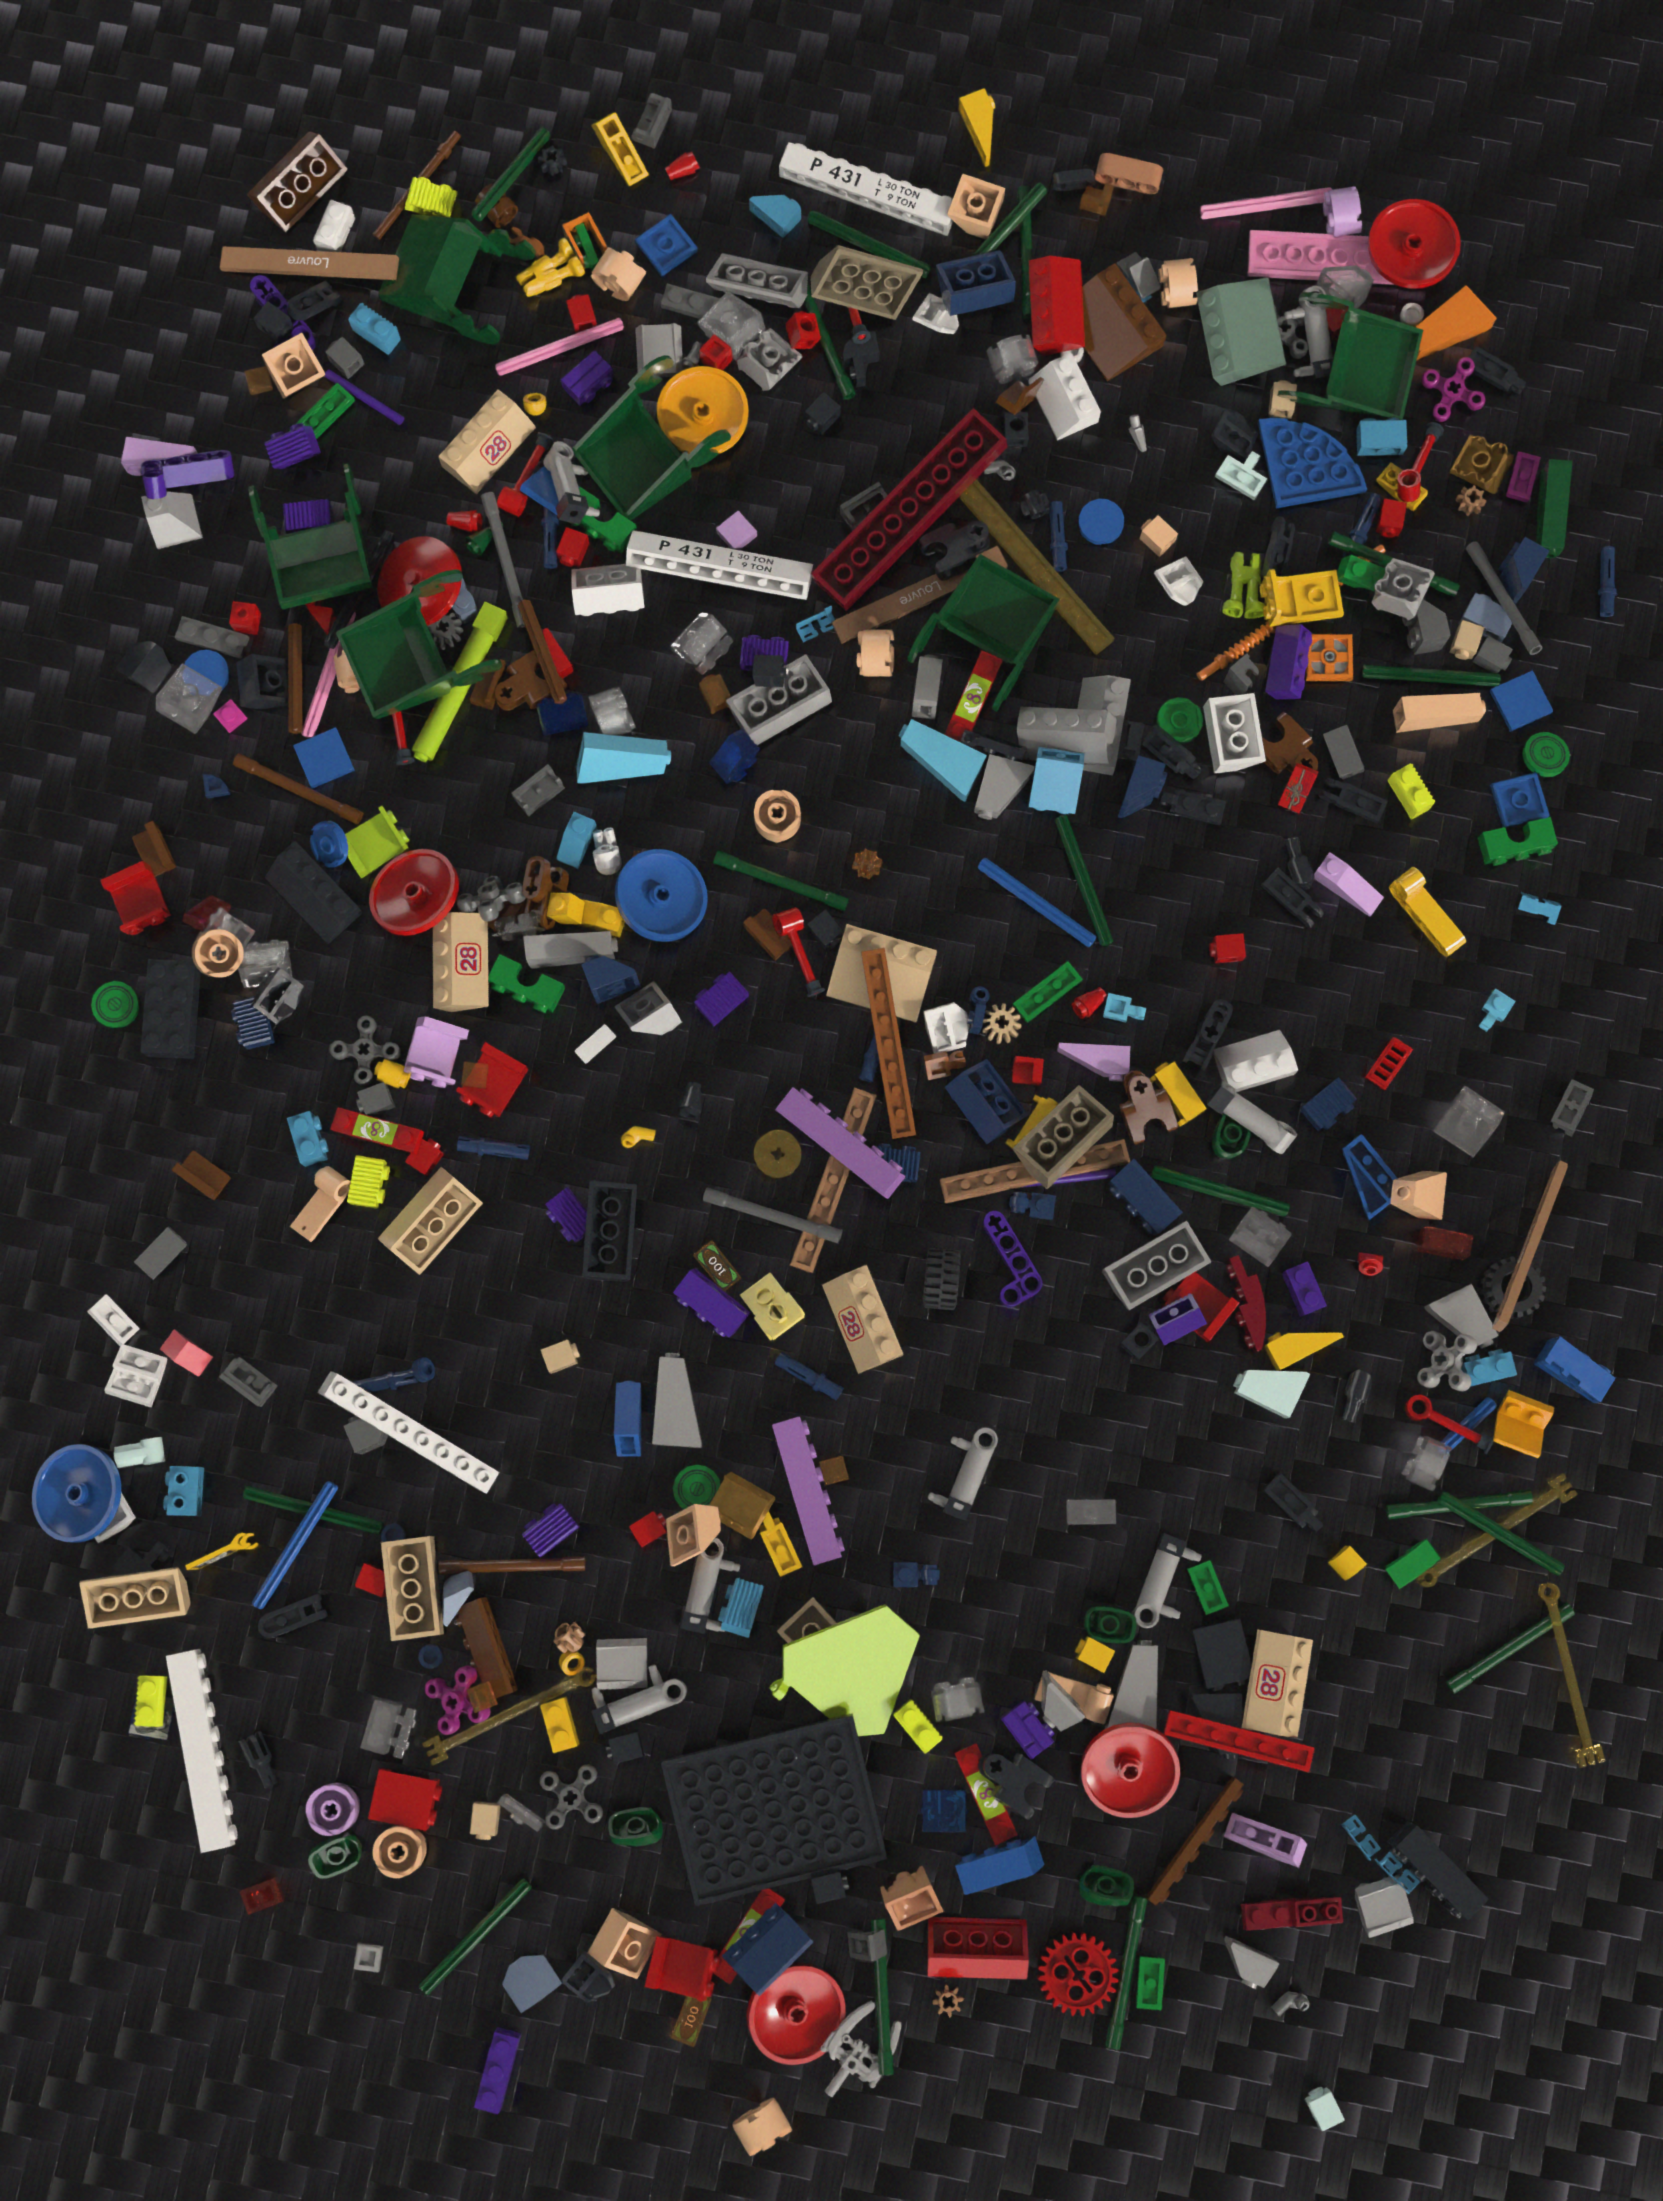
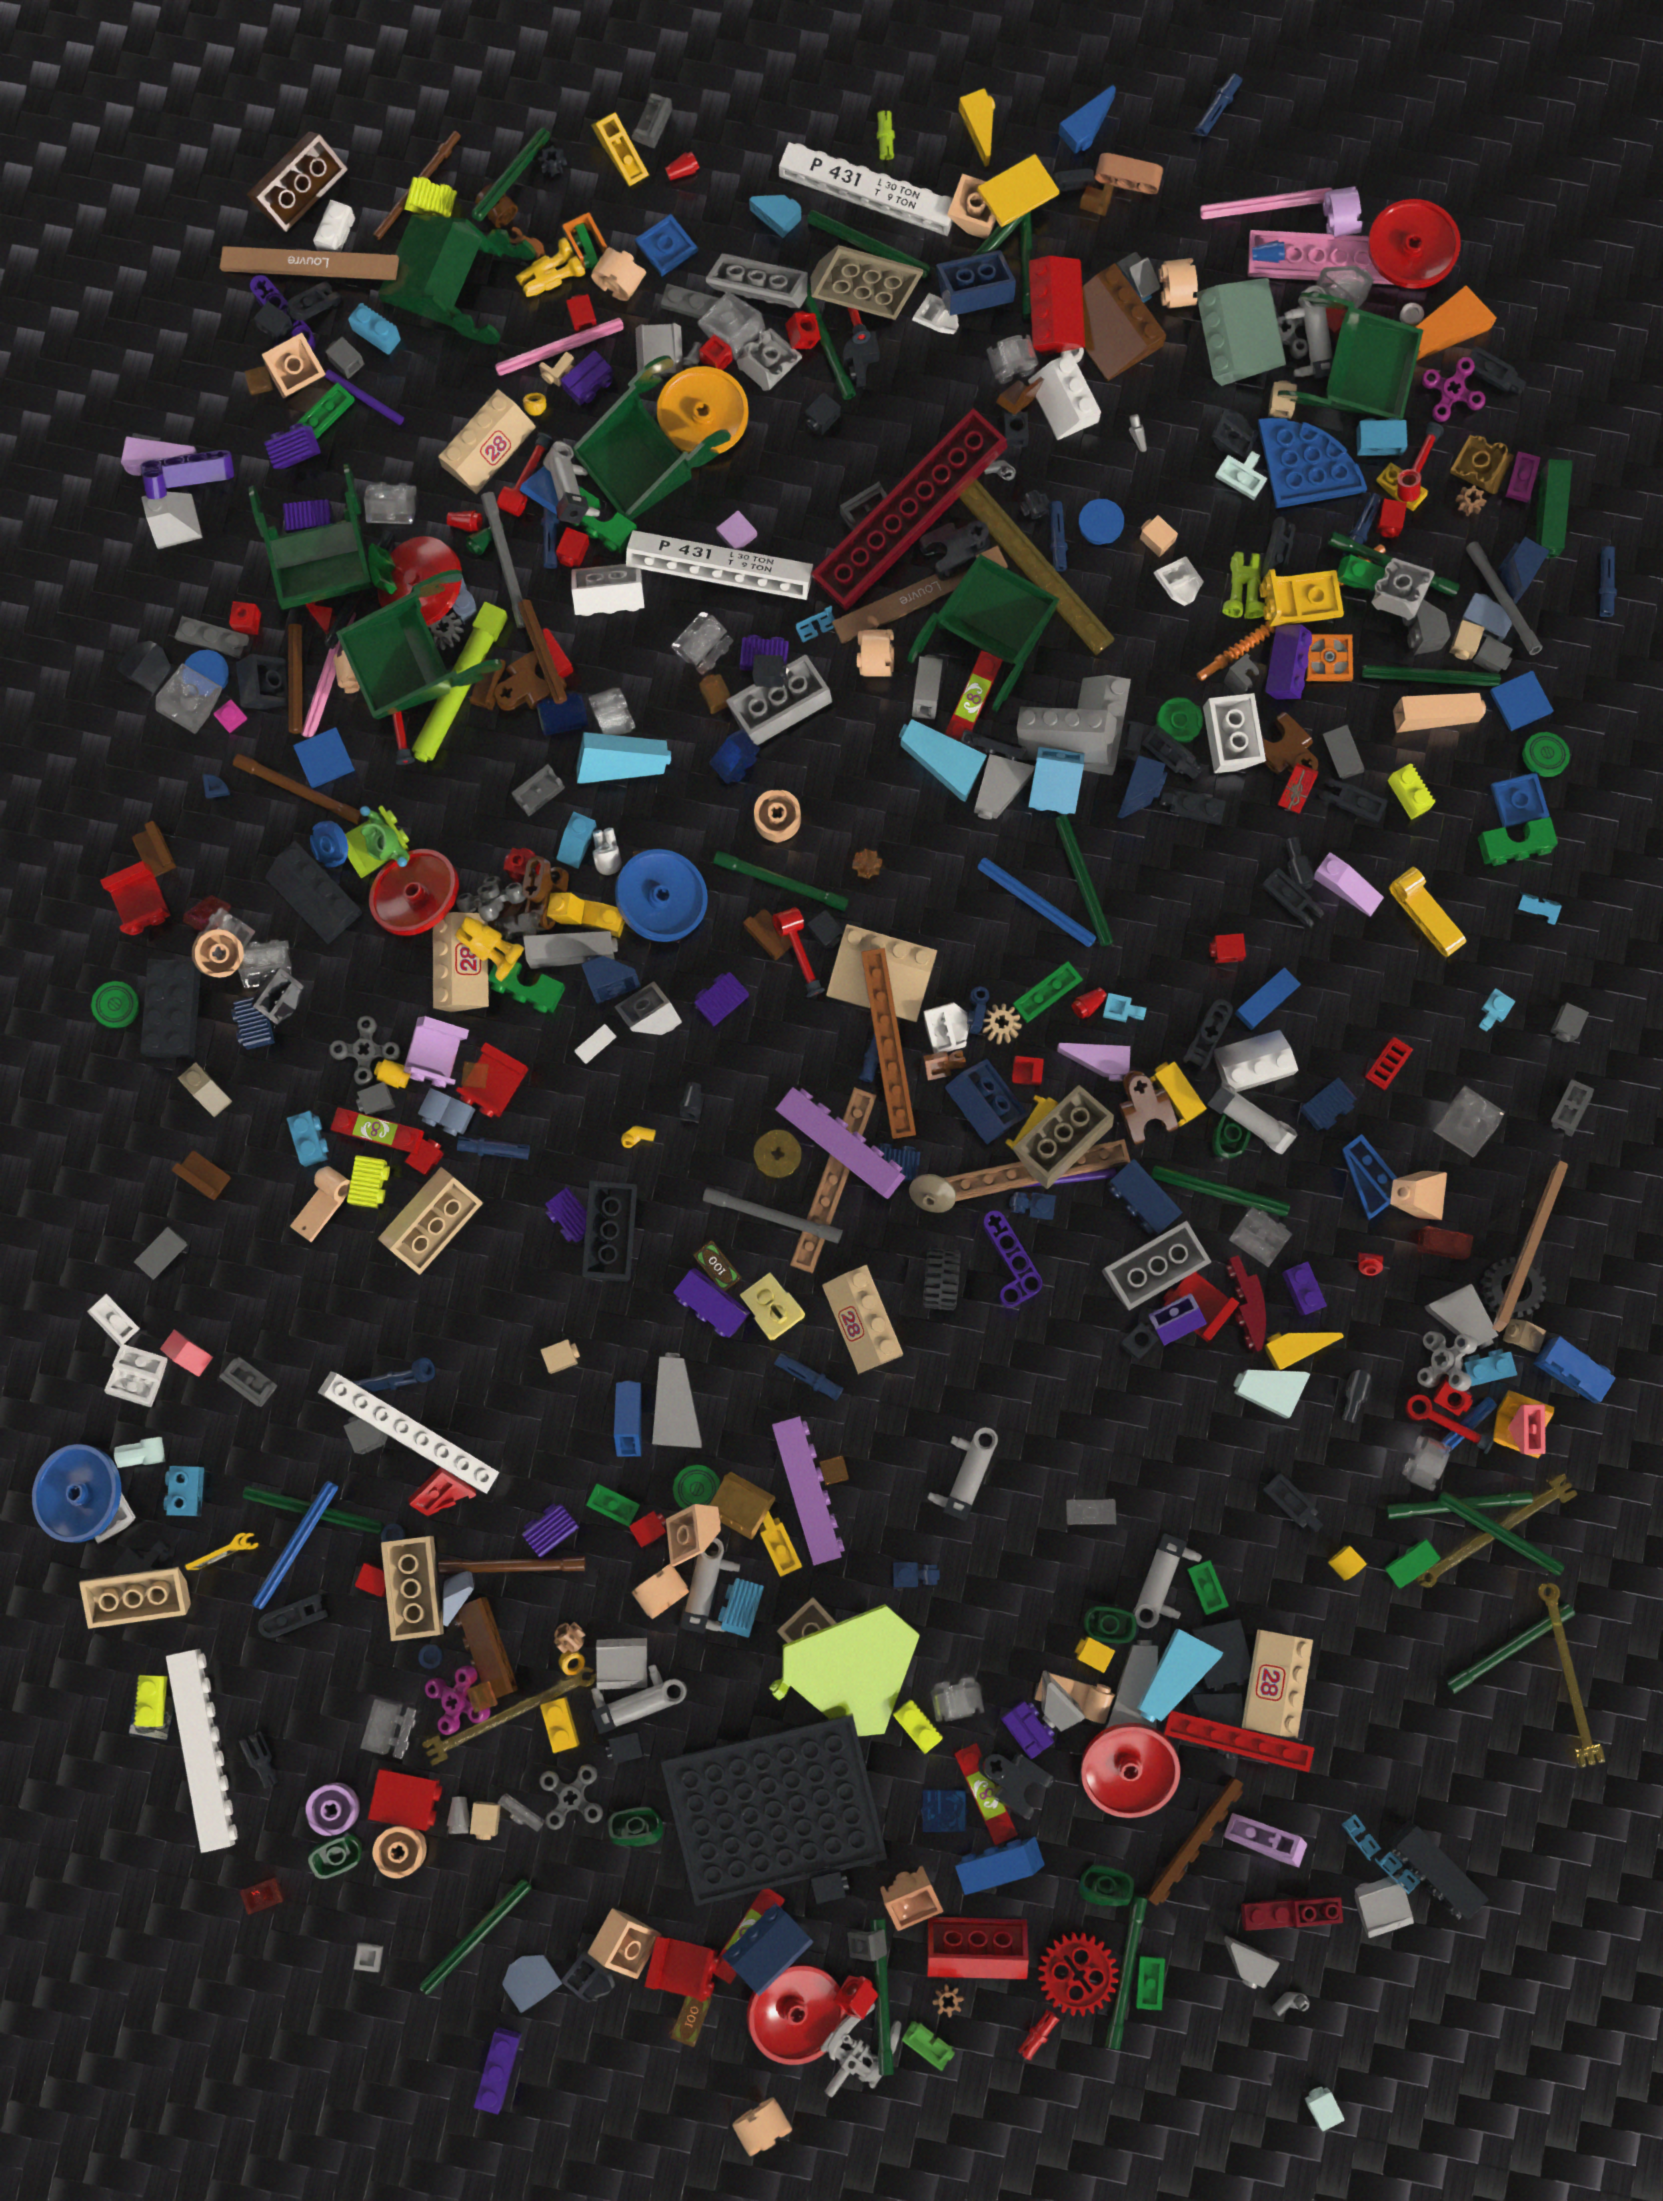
(205, 1089): none -> dark tan slope
(380, 568): none -> green slope
(382, 839): none -> bright green piece
(390, 503): none -> clear brick
(440, 1492): none -> red wing
(445, 1111): none -> sand blue brick
(458, 1816): none -> light grey cone
(482, 943): none -> yellow piece
(516, 863): none -> red brick
(563, 367): none -> tan bracket
(613, 1505): none -> green plate
(660, 1591): none -> light nougat brick
(856, 1996): none -> red brick
(885, 135): none -> lime pin
(926, 2045): none -> bright green hinge
(932, 1193): none -> dark tan dish
(1018, 190): none -> yellow tile
(1038, 2034): none -> red pin
(1084, 124): none -> blue slope
(1177, 1673): none -> medium azure slope
(1223, 97): none -> dark blue pin
(1267, 998): none -> blue slope
(1269, 252): none -> blue cone
(1442, 1393): none -> red brick
(1524, 1334): none -> tan bracket
(1529, 1429): none -> coral slope
(1569, 1022): none -> dark grey brick

